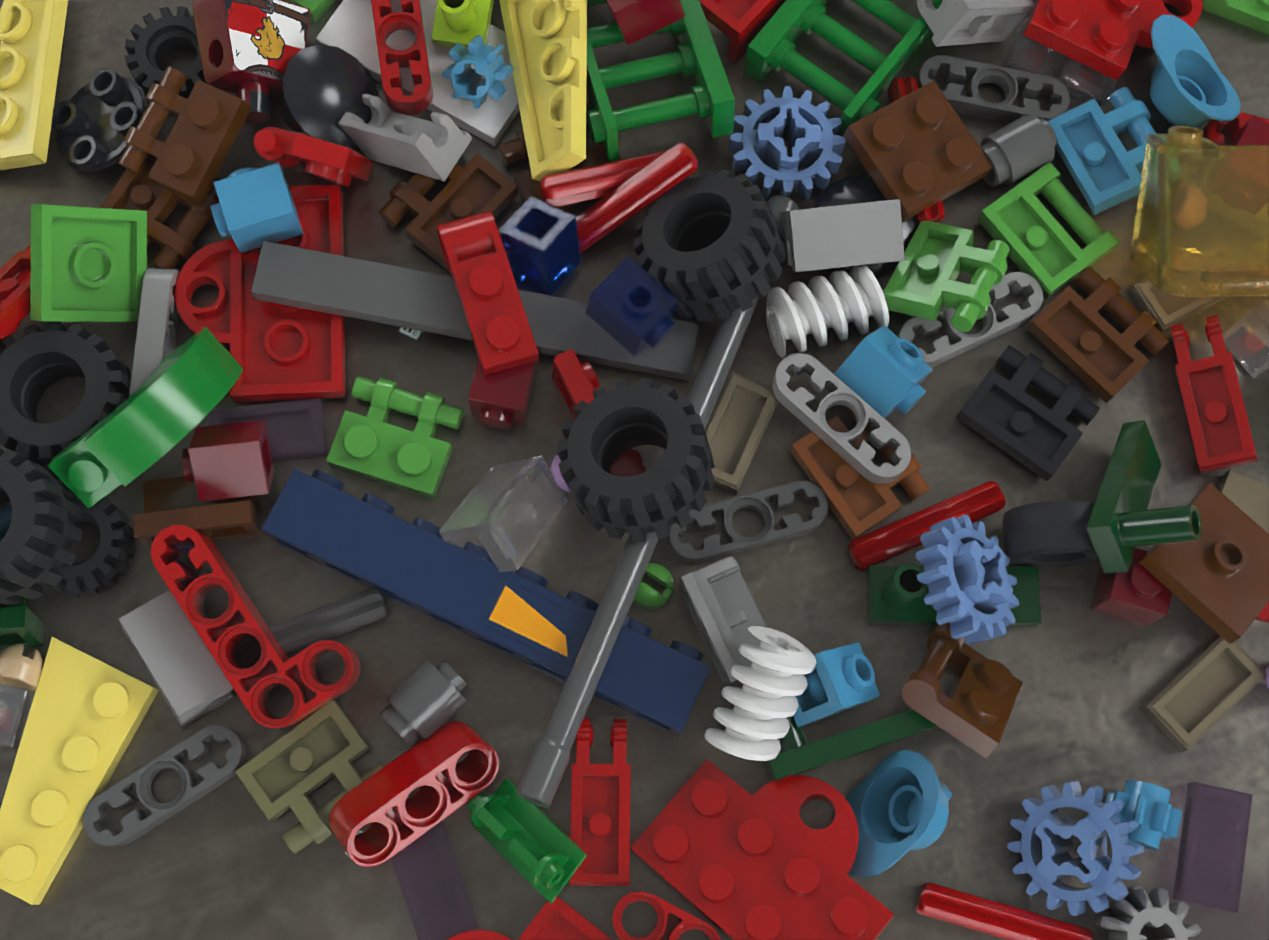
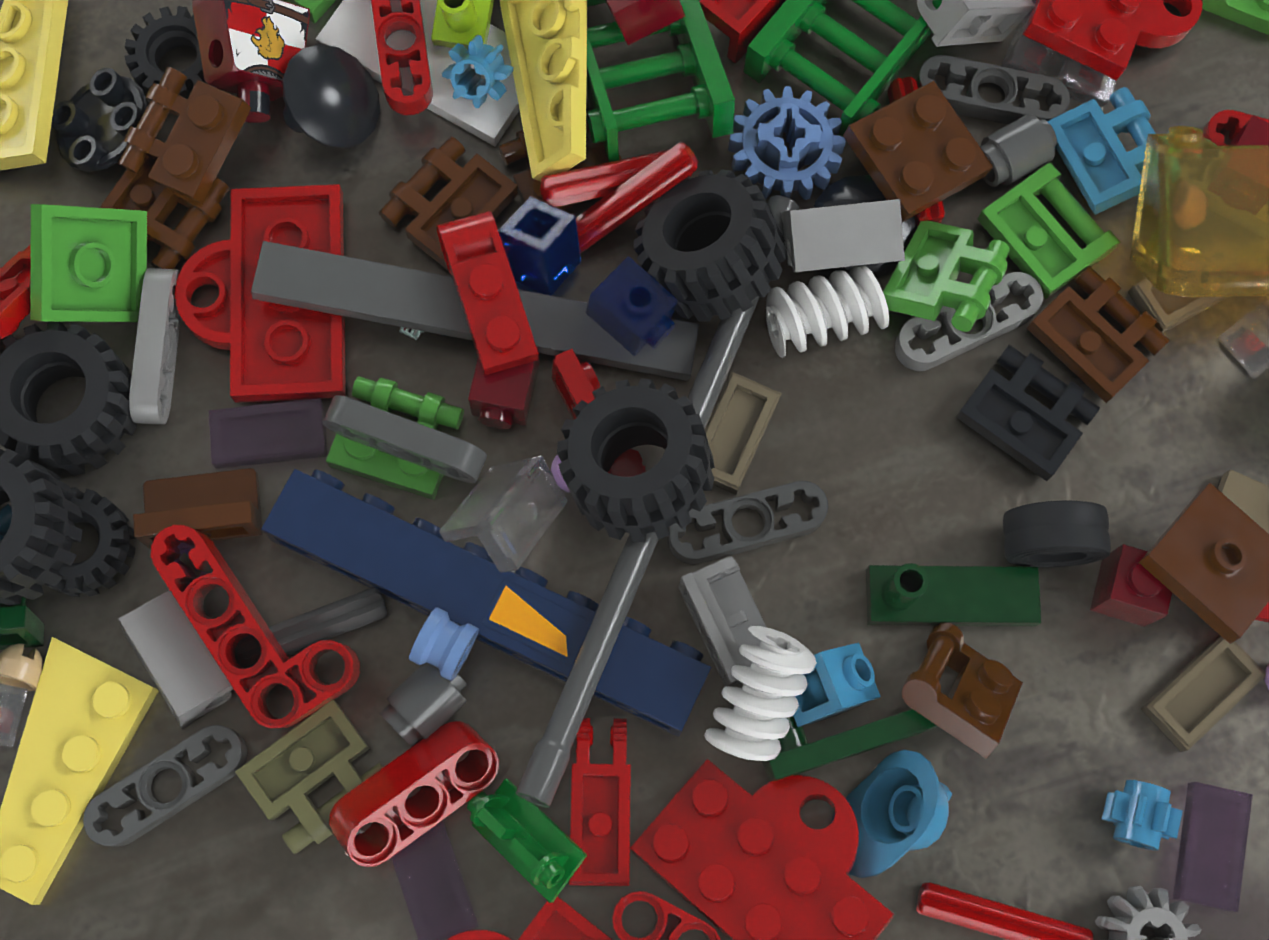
(150, 420): green arch -> none
(229, 460): dark red brick -> none
(256, 207): dark azure brick -> none
(321, 157): red plate -> none
(404, 439): none -> dark grey beam
(407, 140): light grey hinge -> none
(443, 644): none -> medium blue wheel
(648, 597): bright green hinge -> none
(840, 394): light grey beam -> none
(850, 496): dark orange plate -> none
(885, 372): dark azure brick -> none
(906, 532): red axle -> none
(967, 579): medium blue gear -> none
(1092, 865): medium blue gear -> none
(1120, 511): dark green piece -> none
(1187, 81): dark azure piece -> none
(1213, 401): red hinge -> none

